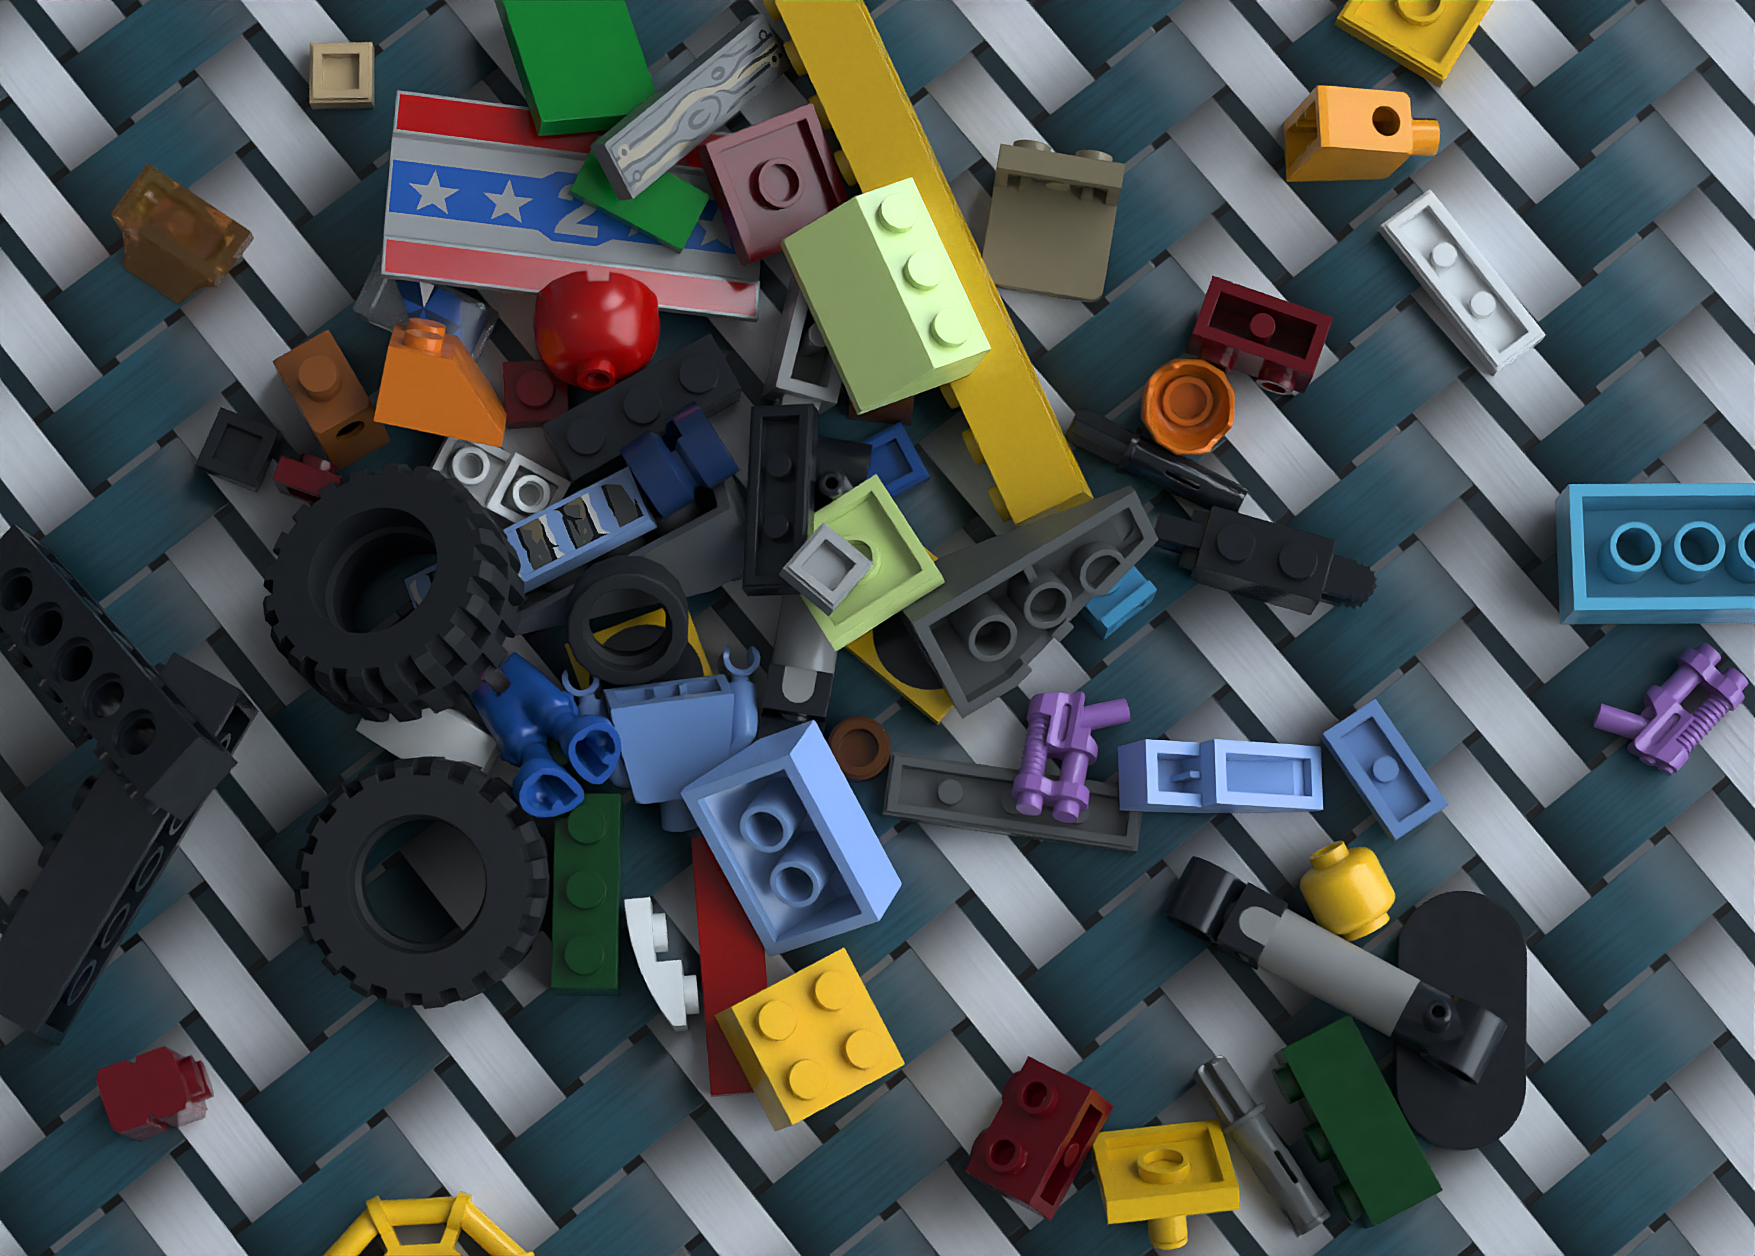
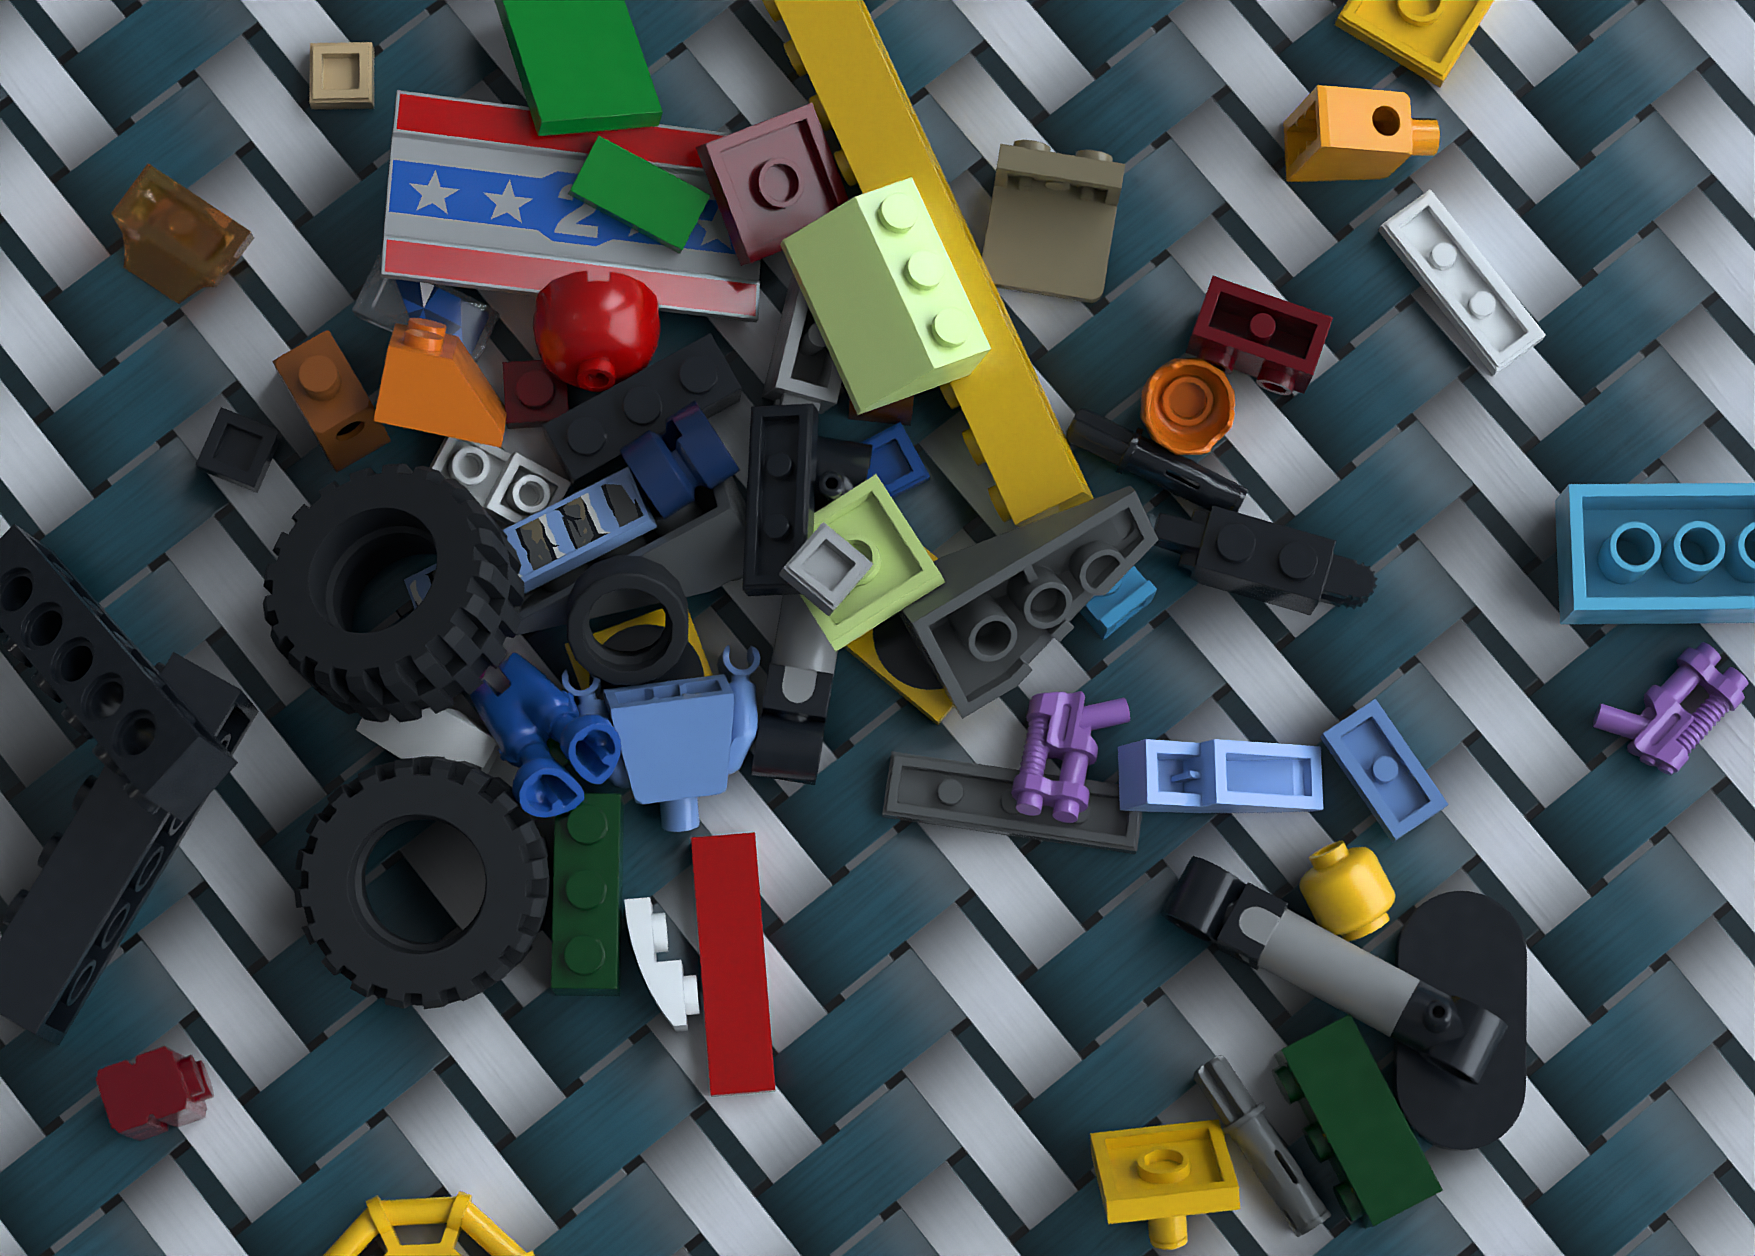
(304, 478): dark red plate -> none
(690, 107): tile -> none
(793, 840): light blue slope -> none
(809, 1040): yellow brick -> none
(860, 748): reddish brown tile -> none
(1038, 1137): dark red brick -> none

